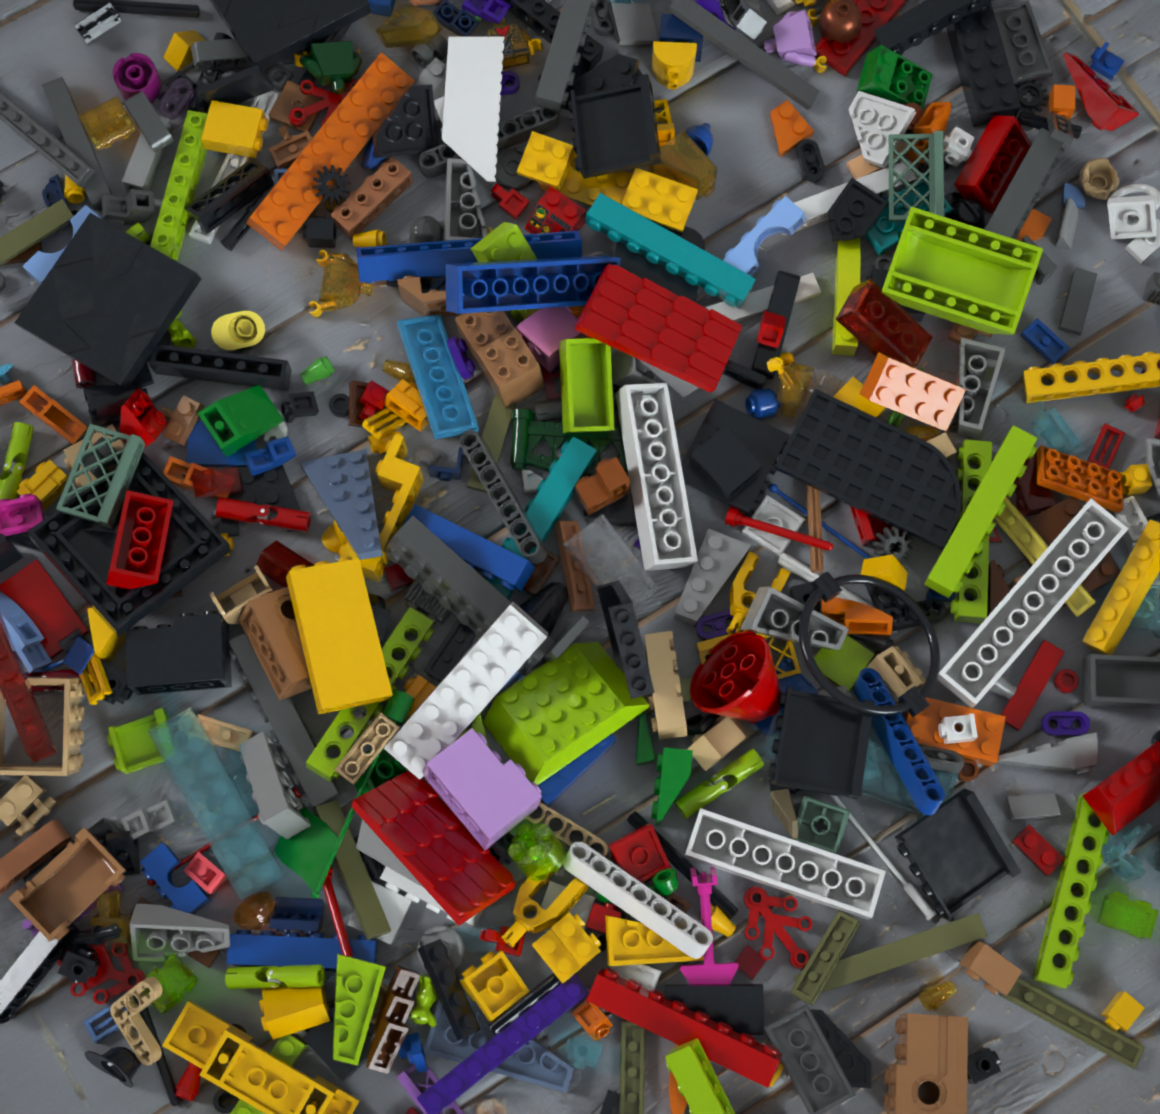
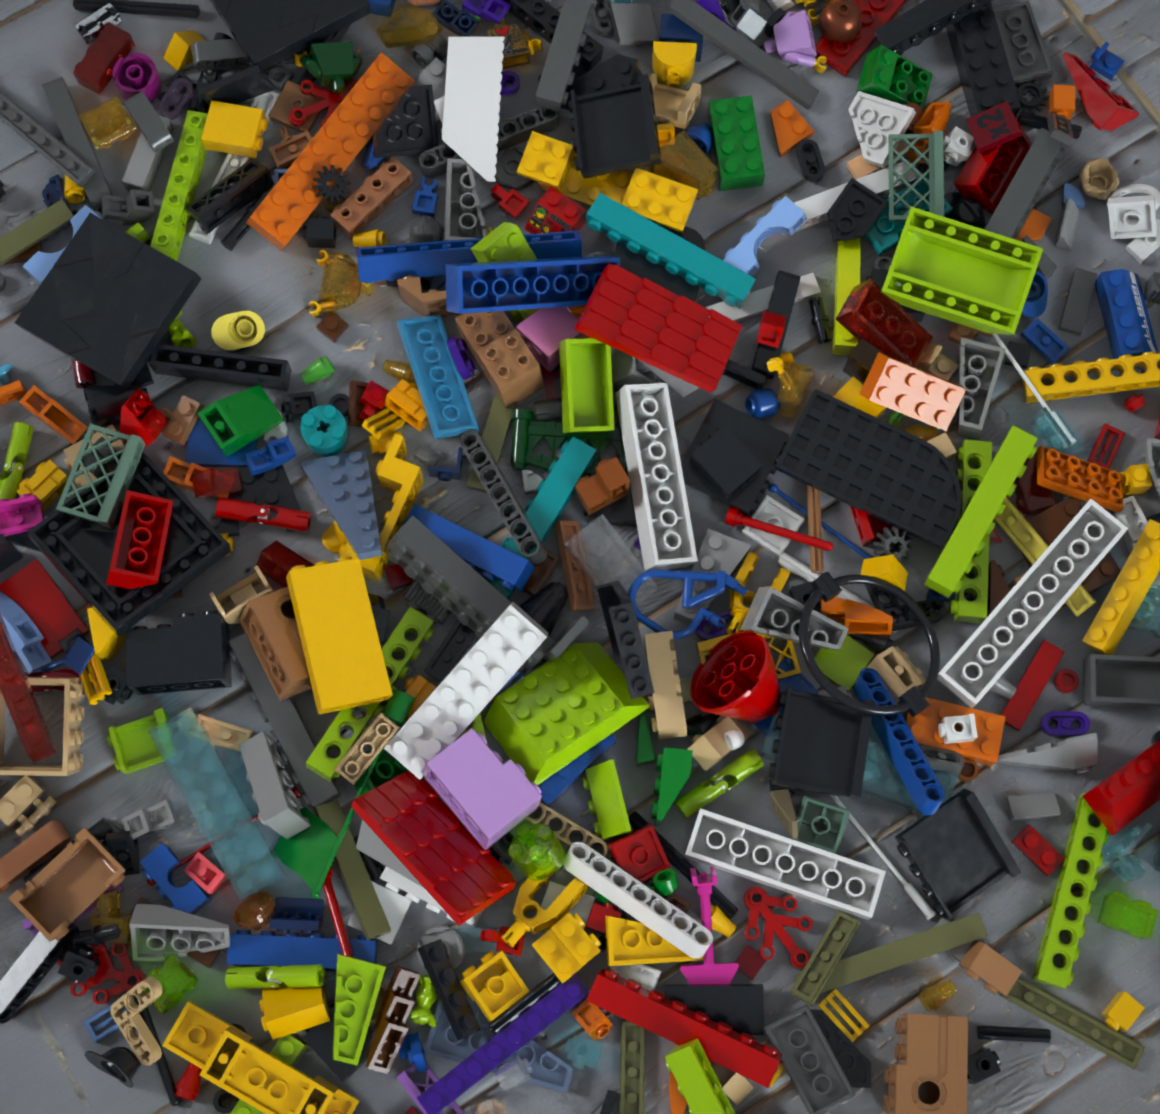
(98, 63): none -> clear red brick
(323, 418): none -> teal brick
(332, 326): none -> reddish brown plate
(426, 200): none -> blue plate
(514, 1073): none -> clear brick
(606, 801): none -> lime slope
(674, 104): none -> tan panel
(688, 601): none -> blue piece
(734, 739): none -> white hinge
(734, 1085): none -> tan slope
(736, 143): none -> green brick
(772, 20): none -> black tile
(820, 320): none -> black pin
(857, 1031): none -> yellow tile
(861, 360): none -> dark brown brick
(937, 363): none -> tan slope
(993, 127): none -> dark red tile
(1014, 1034): none -> black axle
(1020, 352): none -> black tile
(1033, 389): none -> white piece
(1037, 297): none -> blue piece
(1125, 313): none -> blue slope

